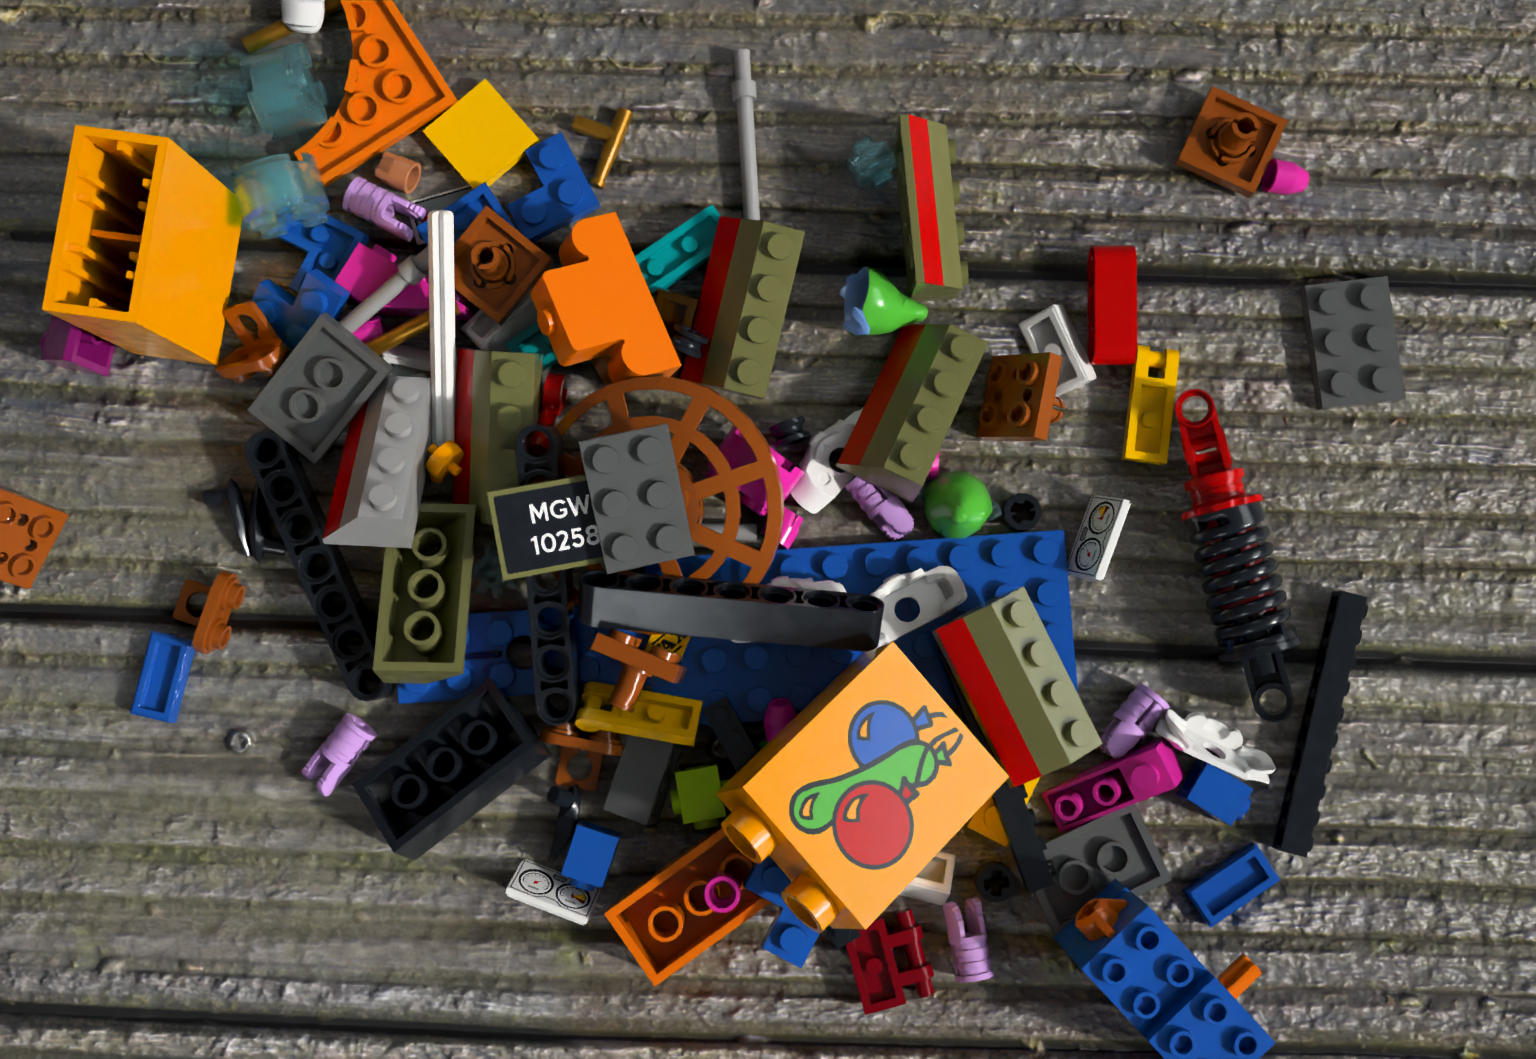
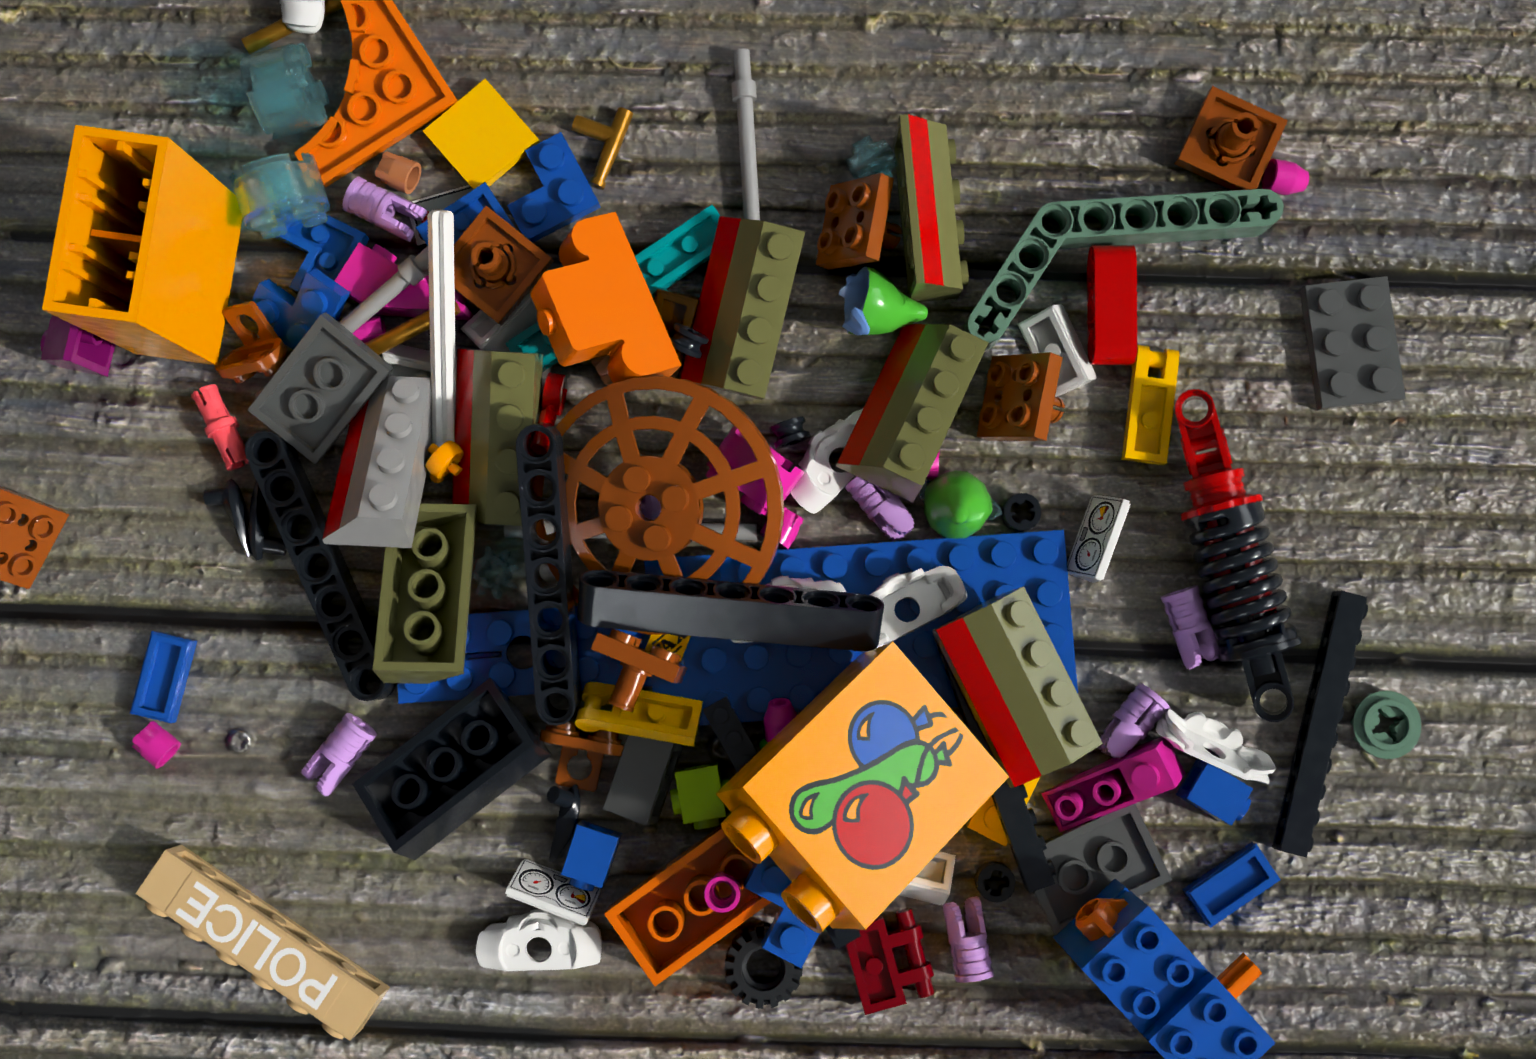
(155, 744): none -> dark pink hose
(212, 625): dark orange bracket -> none
(221, 426): none -> coral pin
(262, 942): none -> tan brick
(505, 944): none -> white piece
(544, 527): black tile -> none
(636, 498): dark grey plate -> none
(746, 986): none -> black tyre
(857, 222): none -> dark orange plate
(1116, 231): none -> sand green beam
(1190, 626): none -> lavender hinge
(1404, 730): none -> sand green gear

